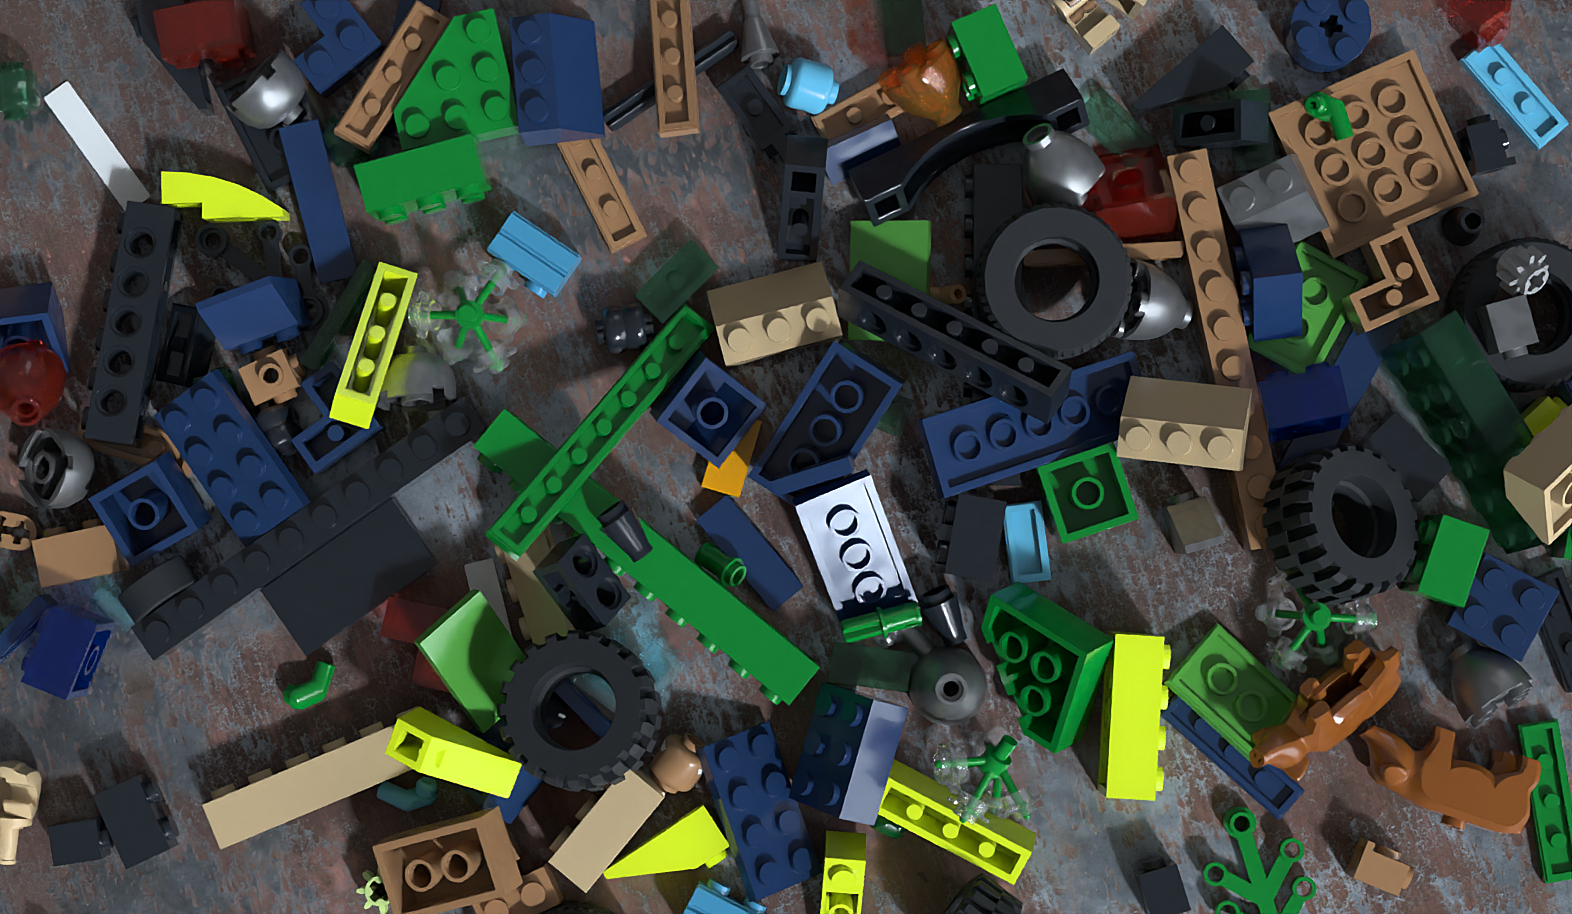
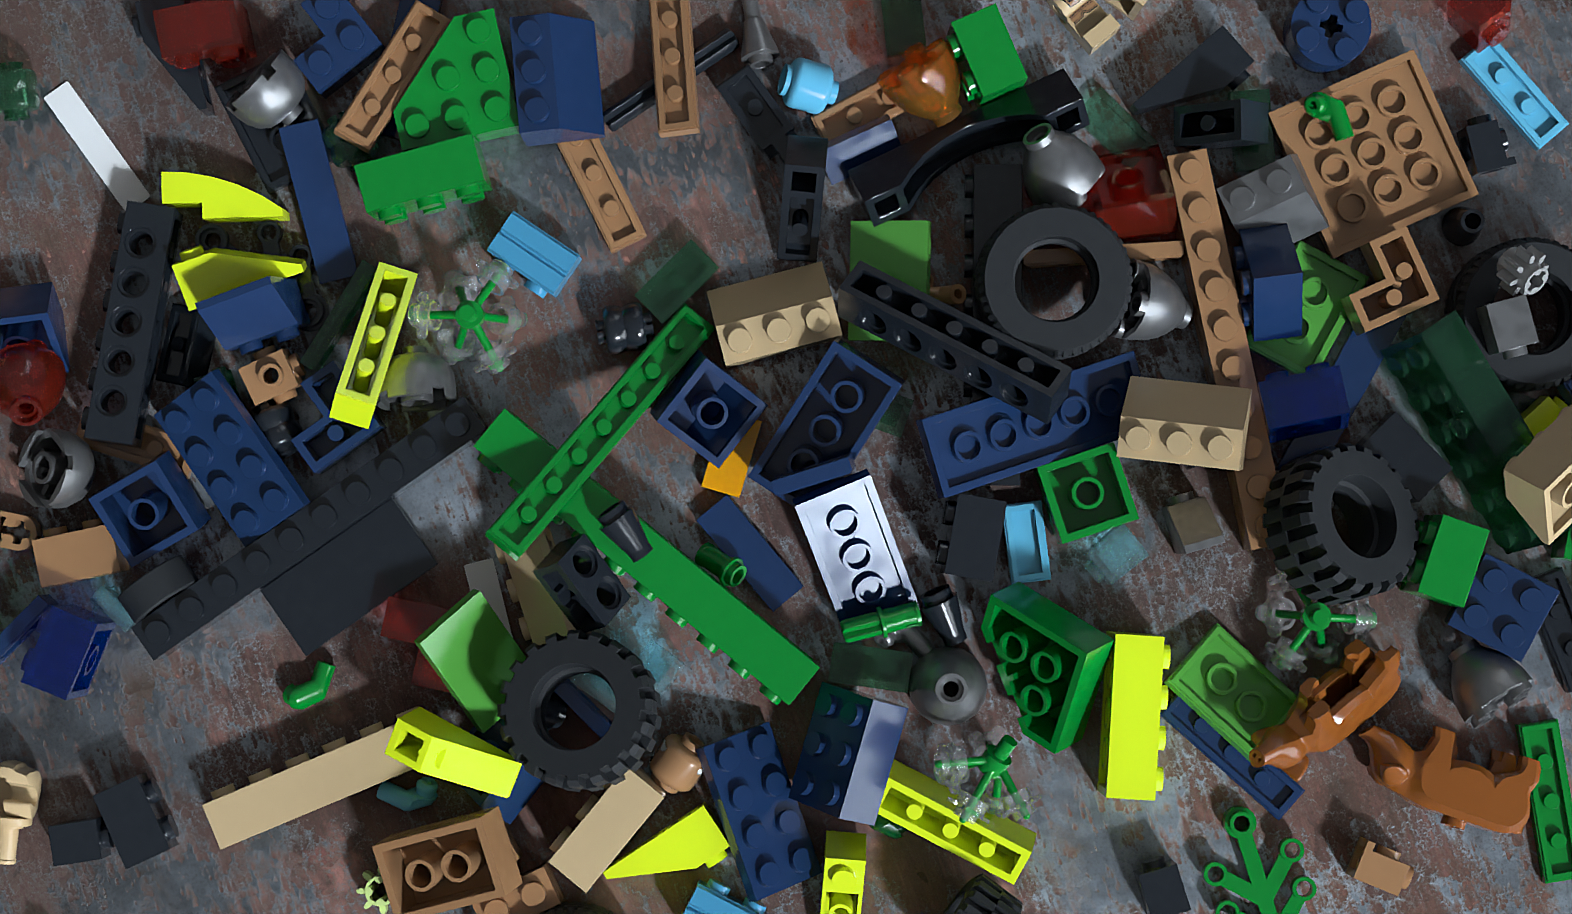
(218, 270): none -> neon yellow slope
(1114, 555): none -> clear light blue brick

